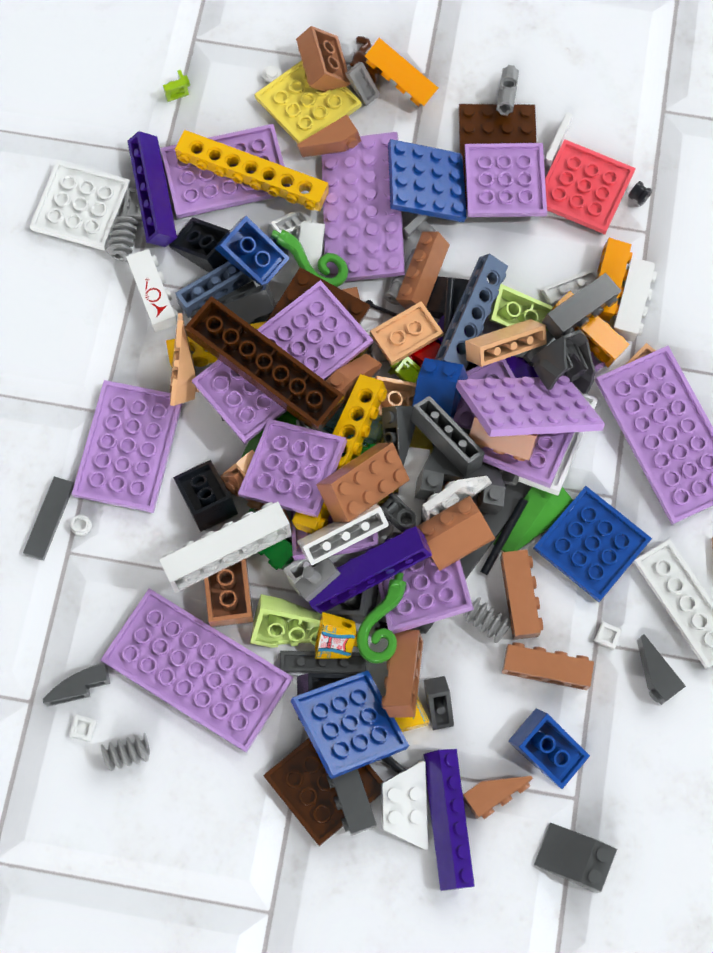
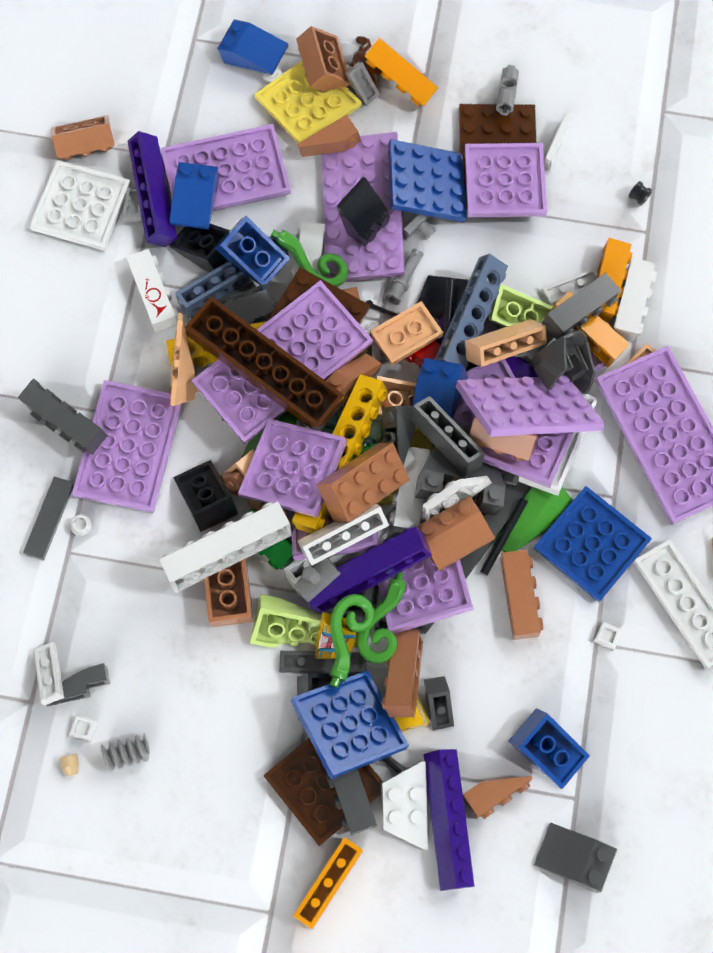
(48, 673): none -> white tile
(62, 417): none -> dark grey wedge
(69, 764): none -> tan hose
(82, 137): none -> nougat slope
(122, 237): light grey piece -> none
(178, 88): lime bracket -> none
(194, 195): none -> blue slope
(197, 670): lavender plate -> none
(246, 162): yellow brick -> none
(251, 48): none -> blue slope
(285, 221): white slope -> none
(328, 883): none -> light orange brick
(342, 660): none -> bright green plant
(363, 212): none -> black slope
(396, 510): dark grey piece -> none
(406, 370): lime bracket -> none
(423, 269): nougat brick -> none
(487, 620): light grey piece -> none
(547, 666): nougat brick -> none
(586, 186): coral plate -> none
(658, 674): dark grey slope -> none

